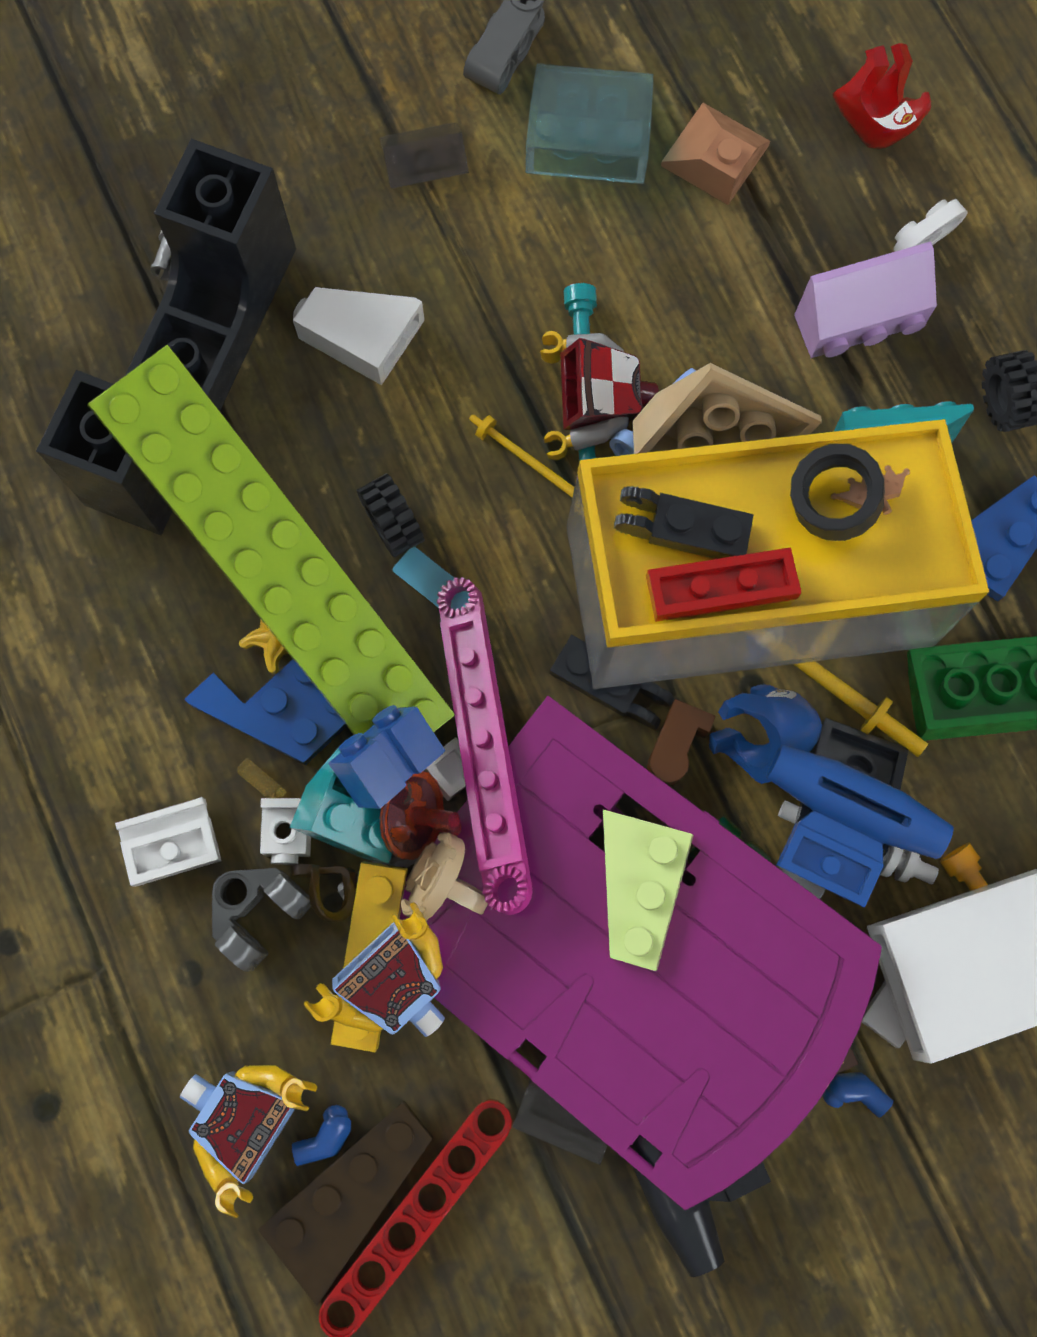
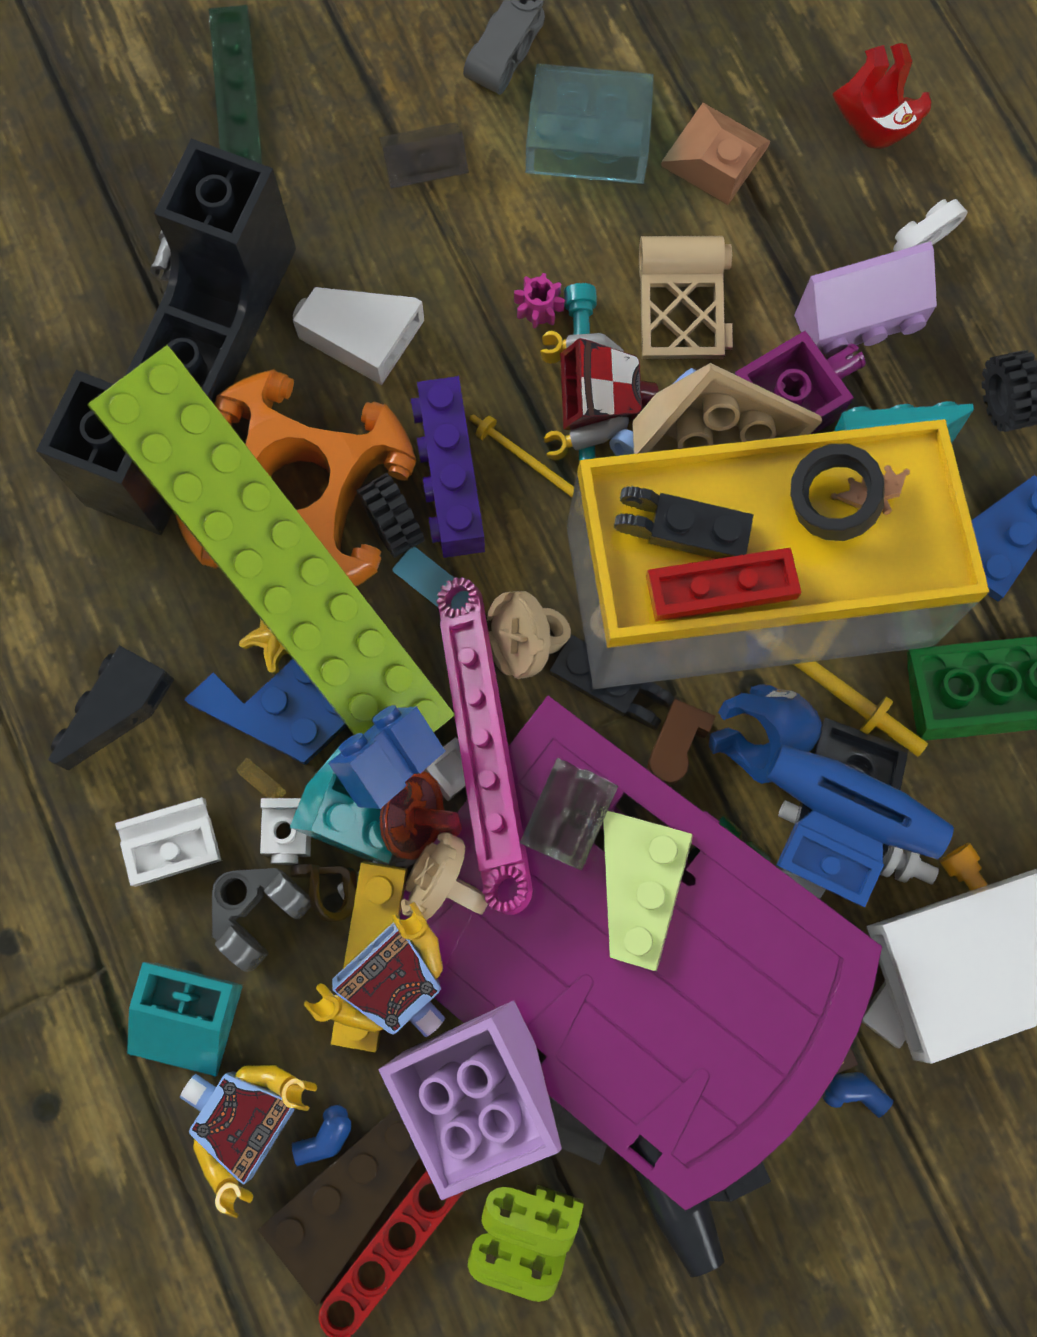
(118, 702): none -> black slope
(181, 1017): none -> teal slope
(235, 82): none -> clear green tile
(346, 457): none -> orange piece
(451, 467): none -> dark purple brick
(475, 1101): none -> lavender slope
(522, 633): none -> tan tile
(531, 1238): none -> lime piece
(539, 300): none -> dark pink gear
(569, 814): none -> clear smoke hinge
(689, 264): none -> tan piece
(806, 377): none -> magenta brick

